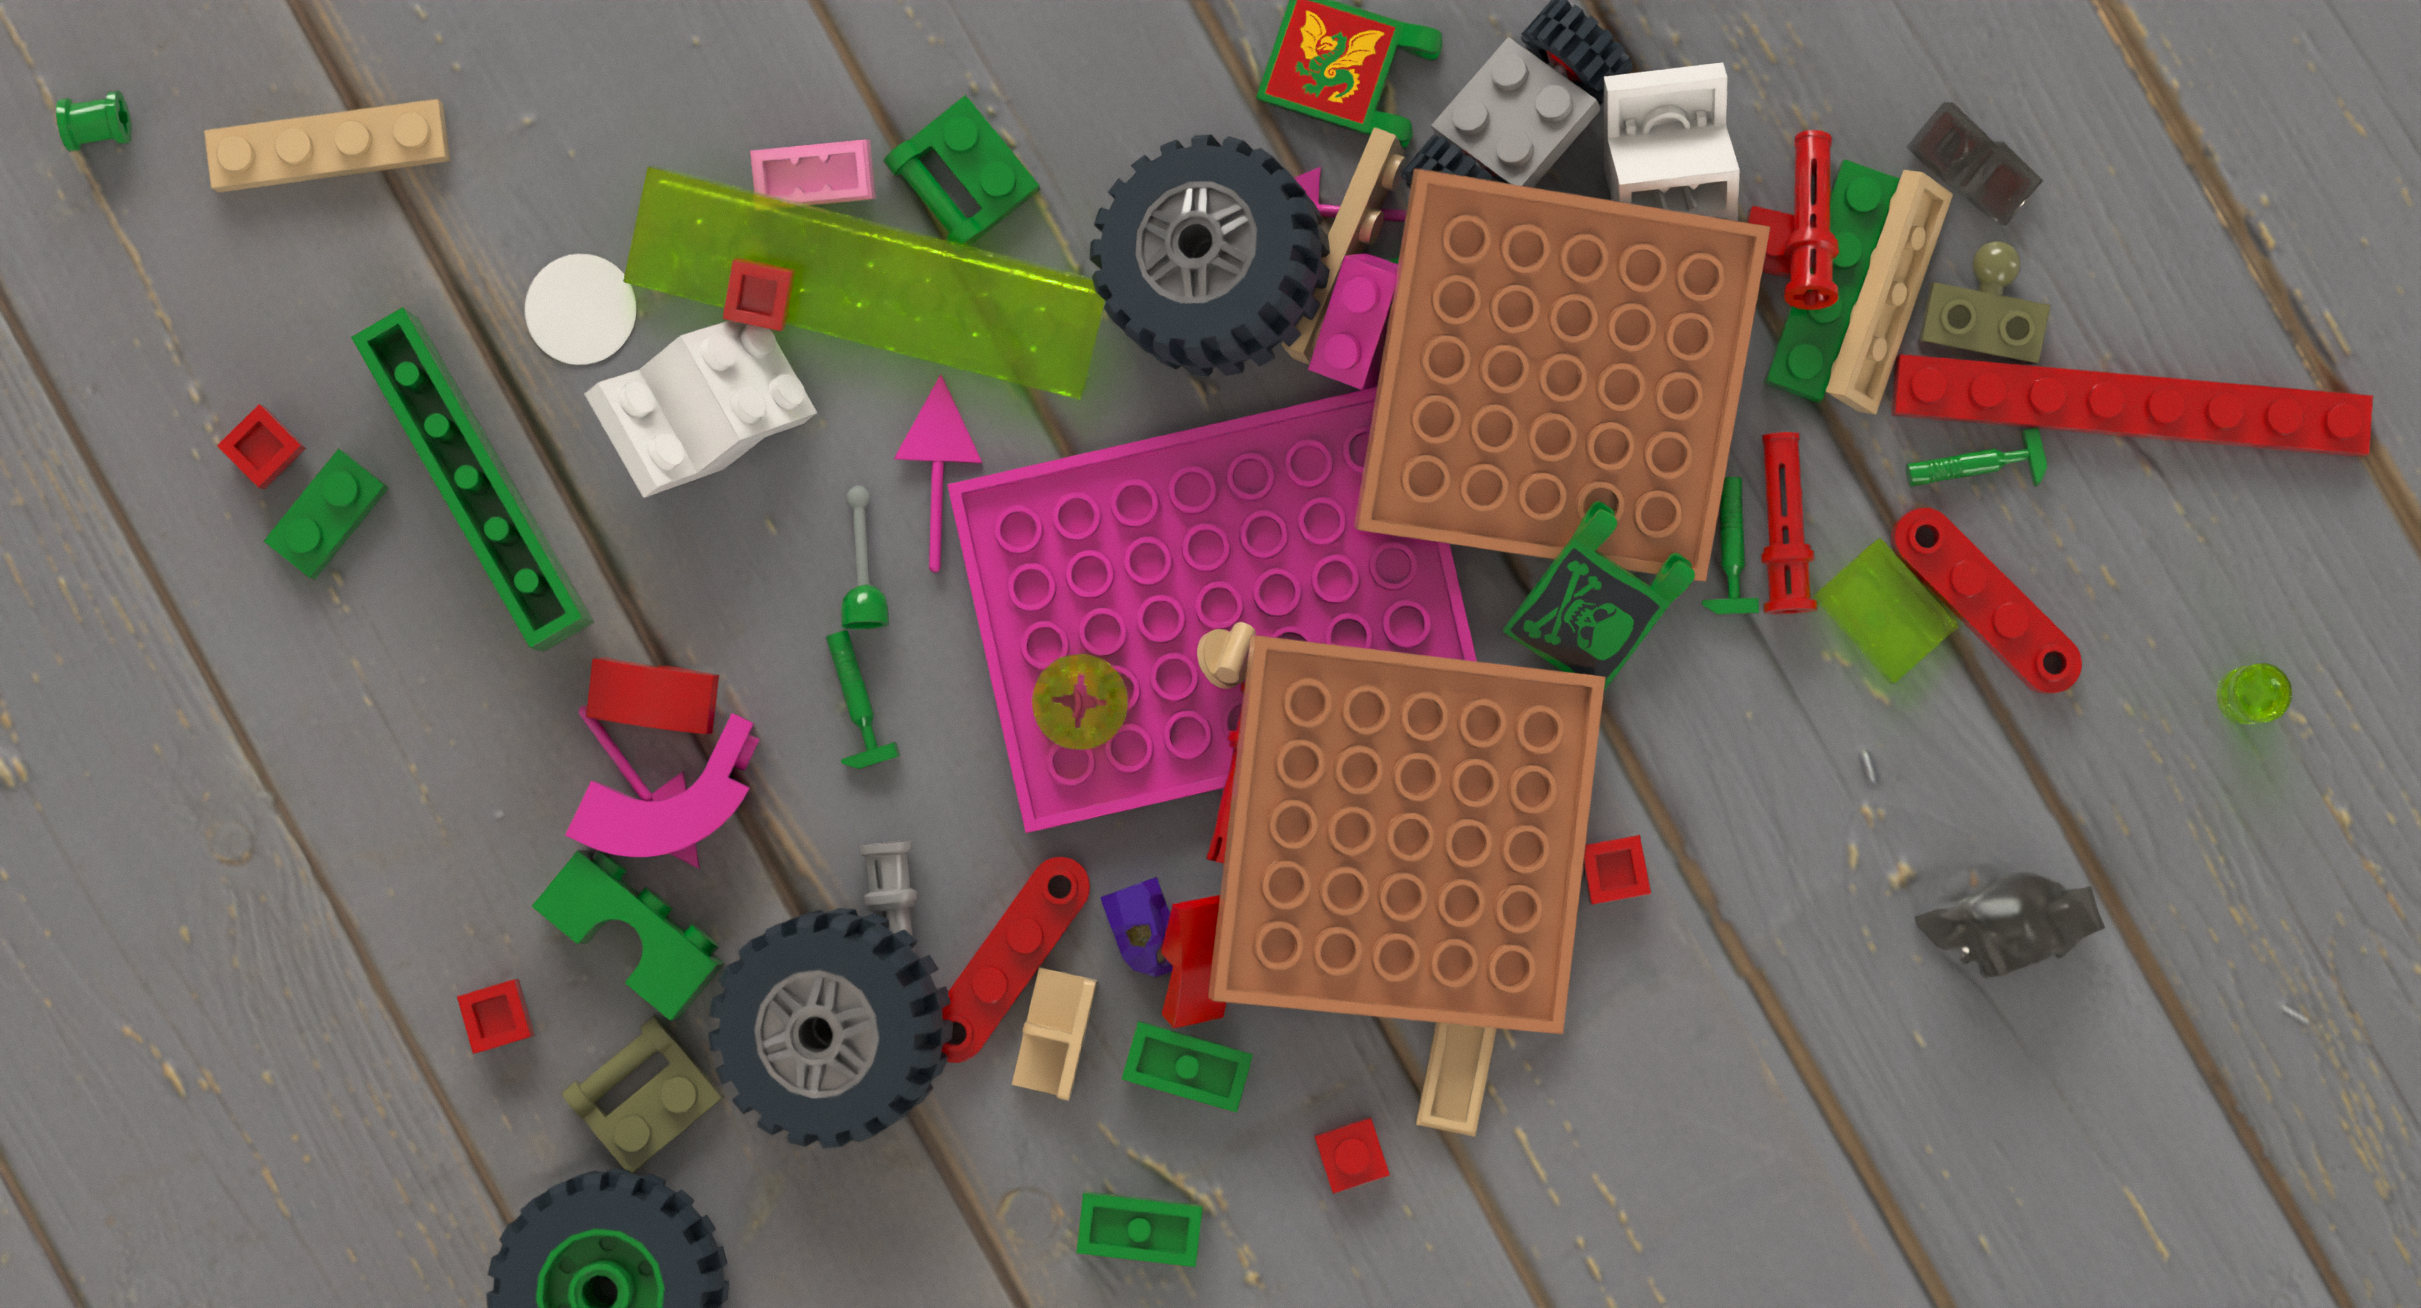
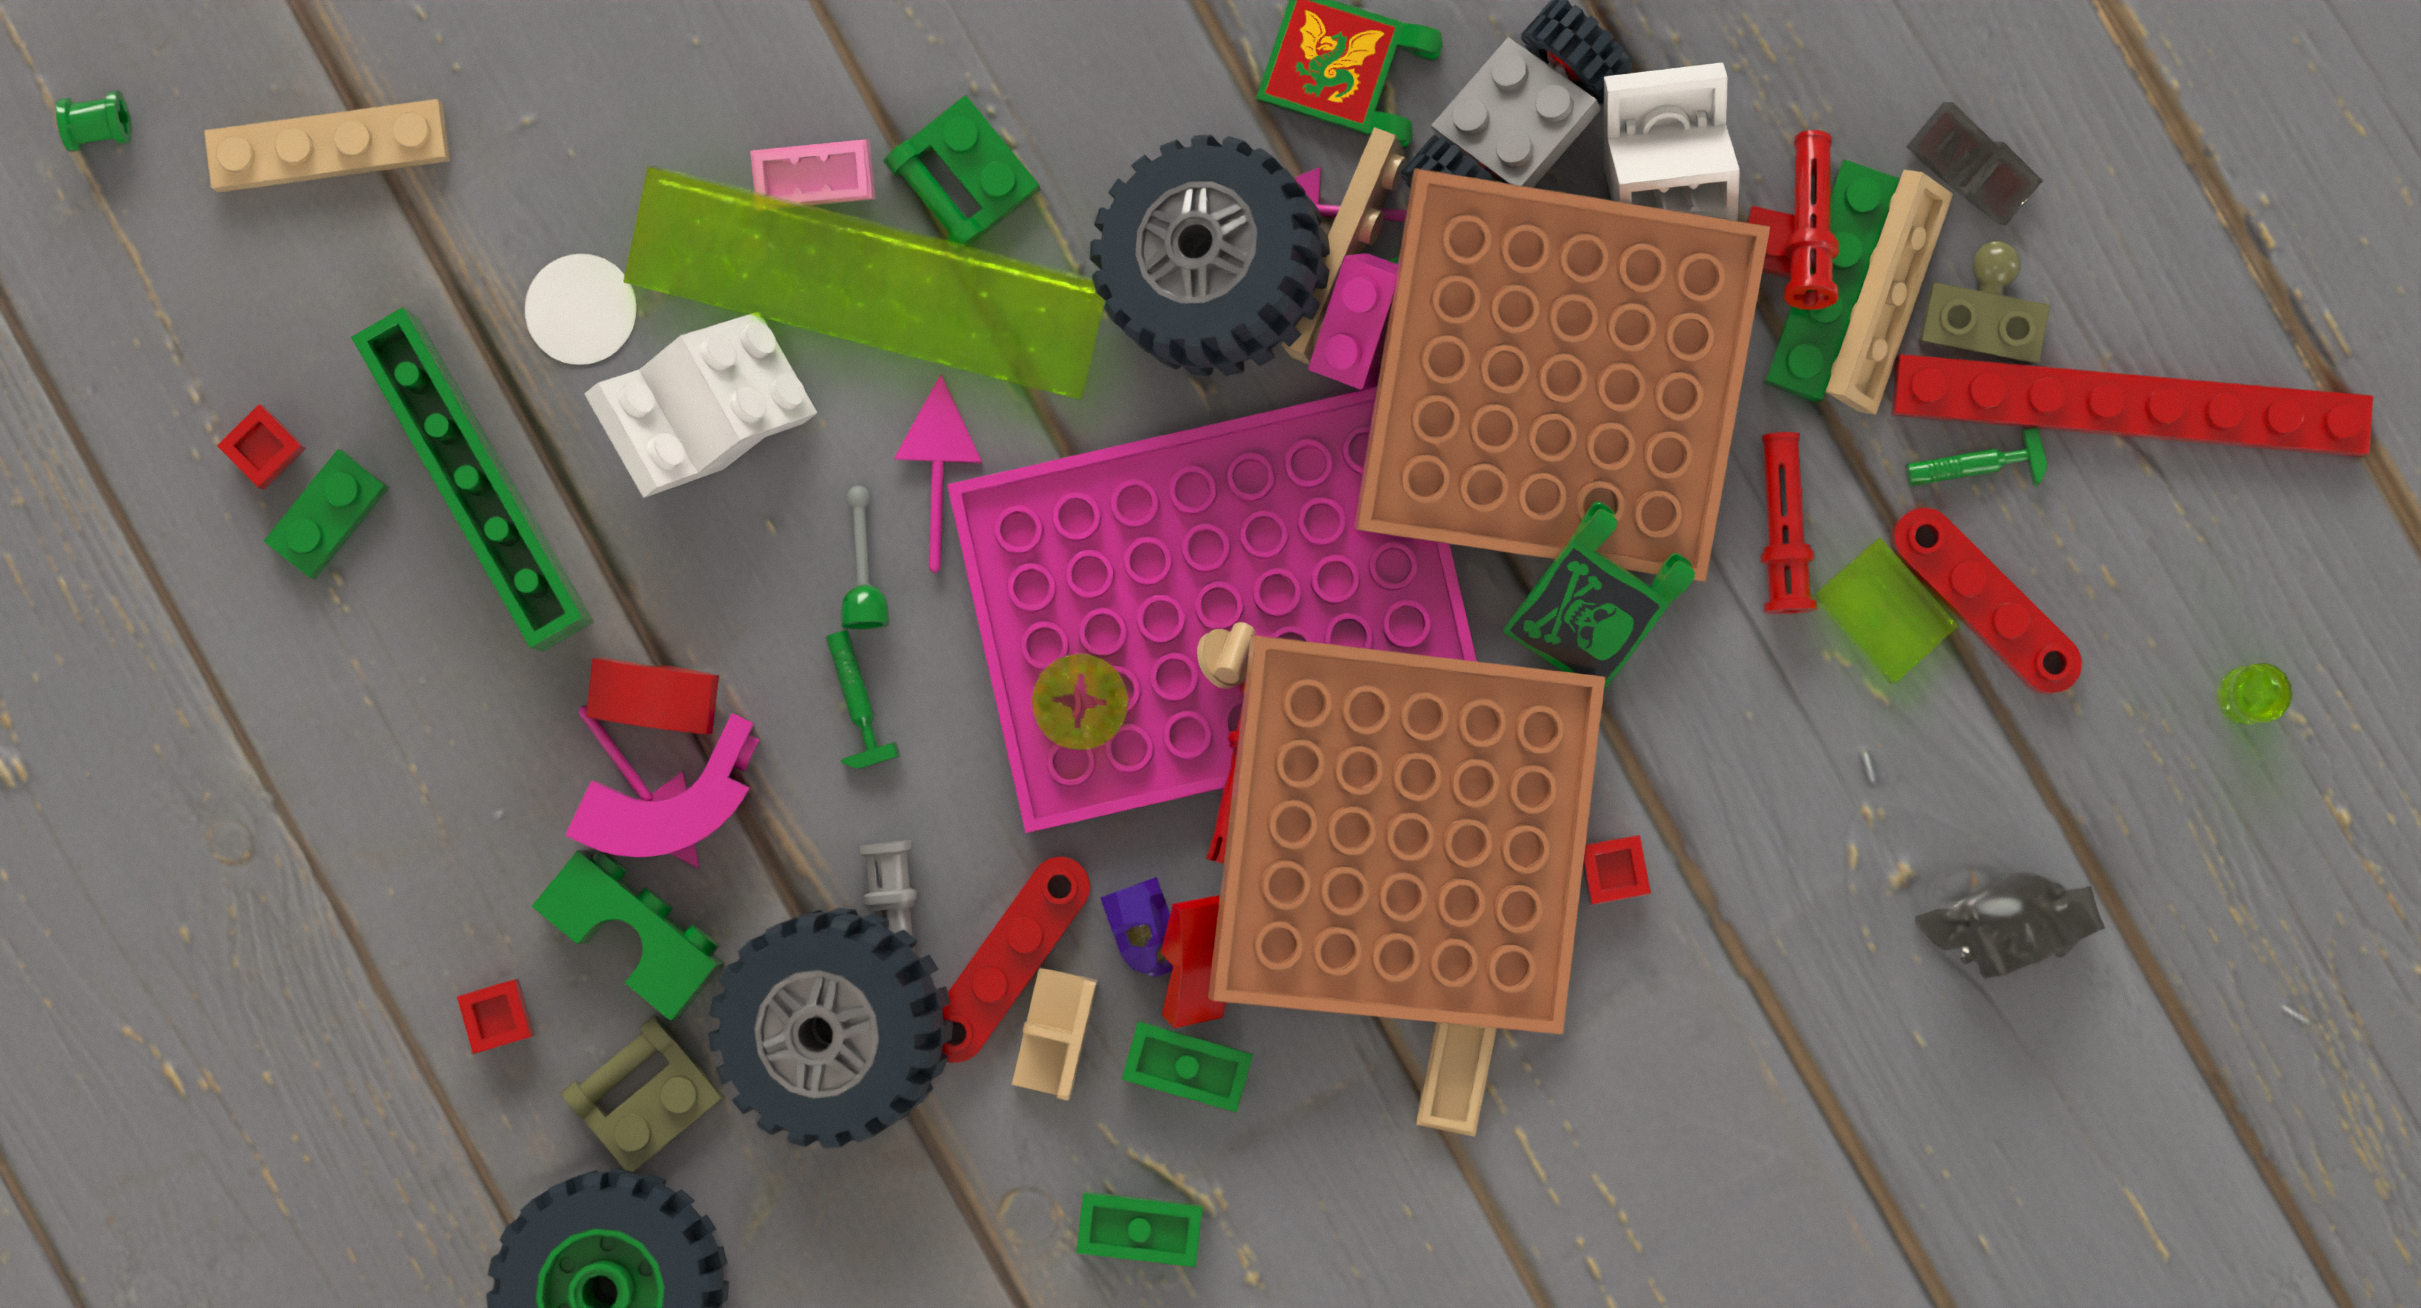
(758, 294): red plate -> none
(1351, 1155): red plate -> none
(1732, 551): green piece -> none

